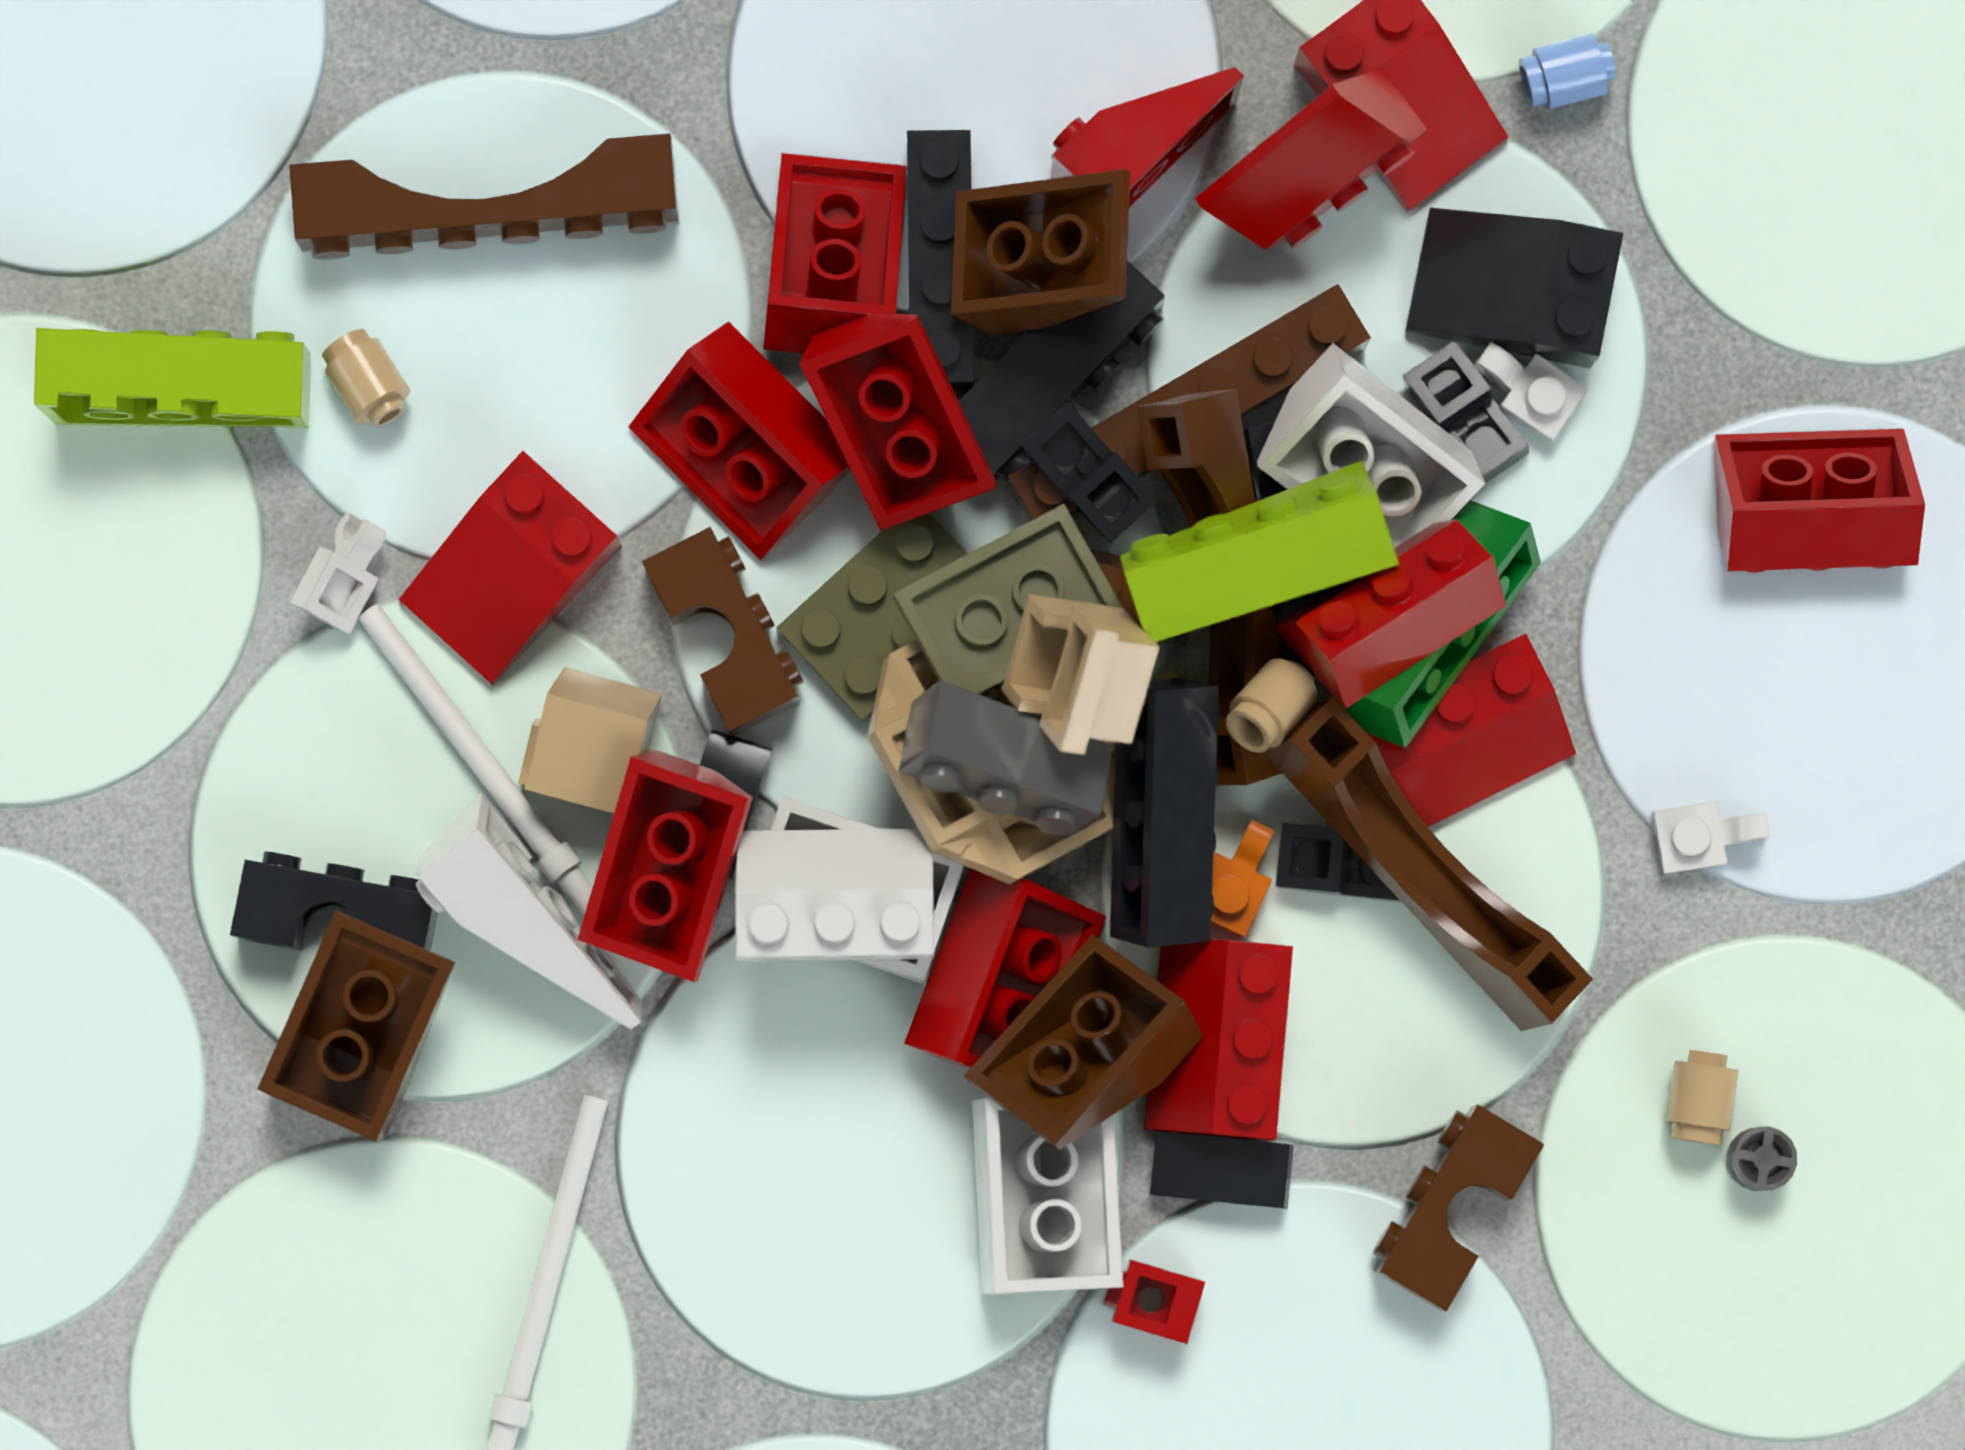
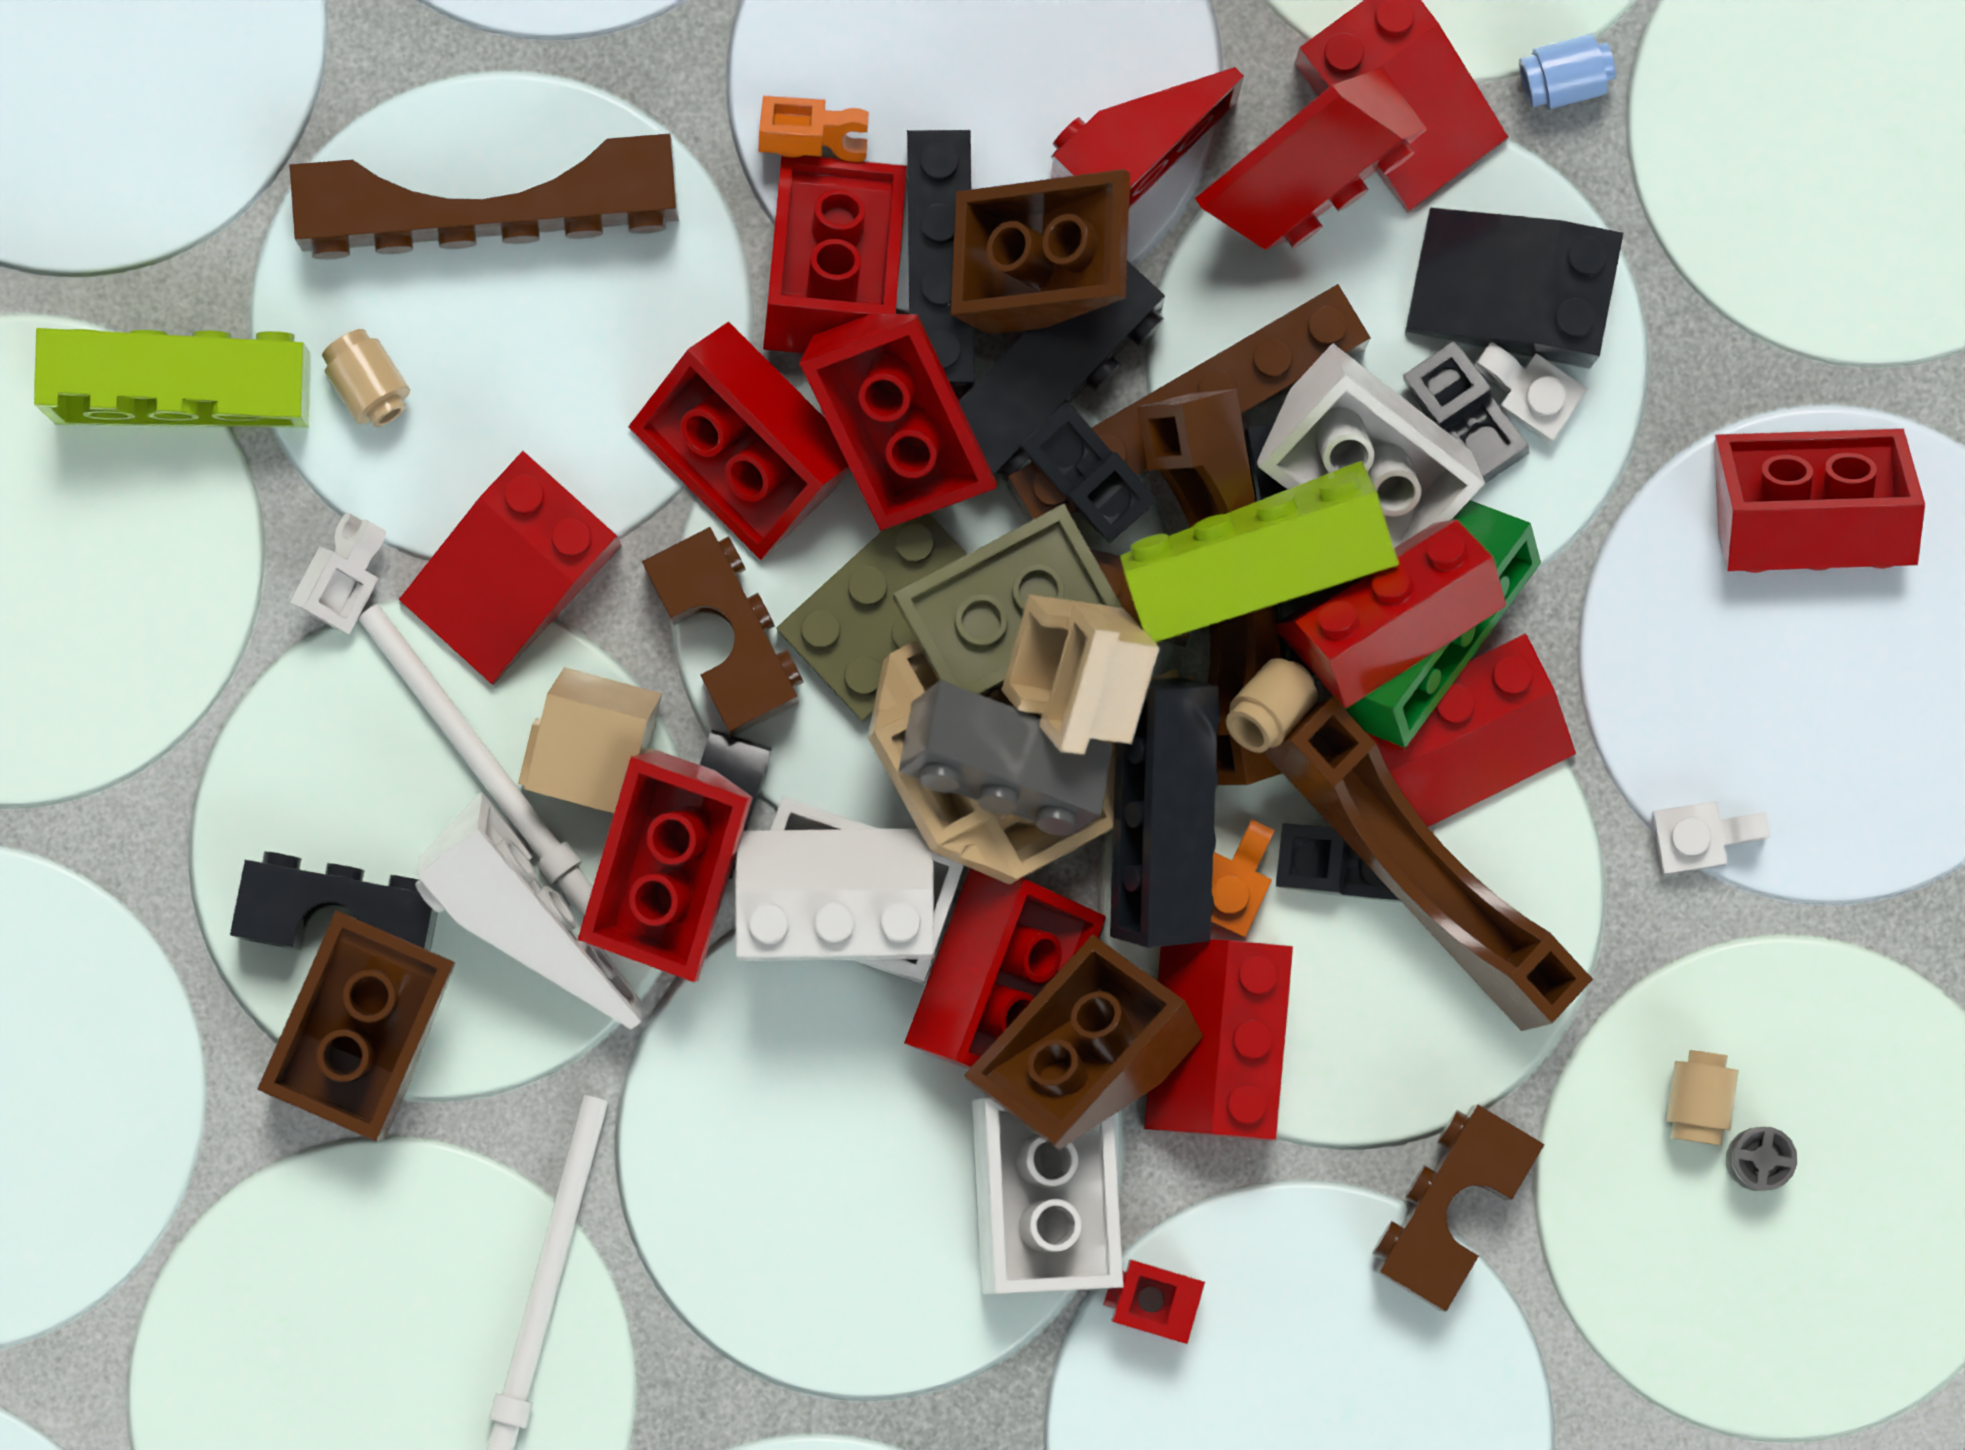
(803, 125): none -> orange plate
(1221, 1169): black slope -> none

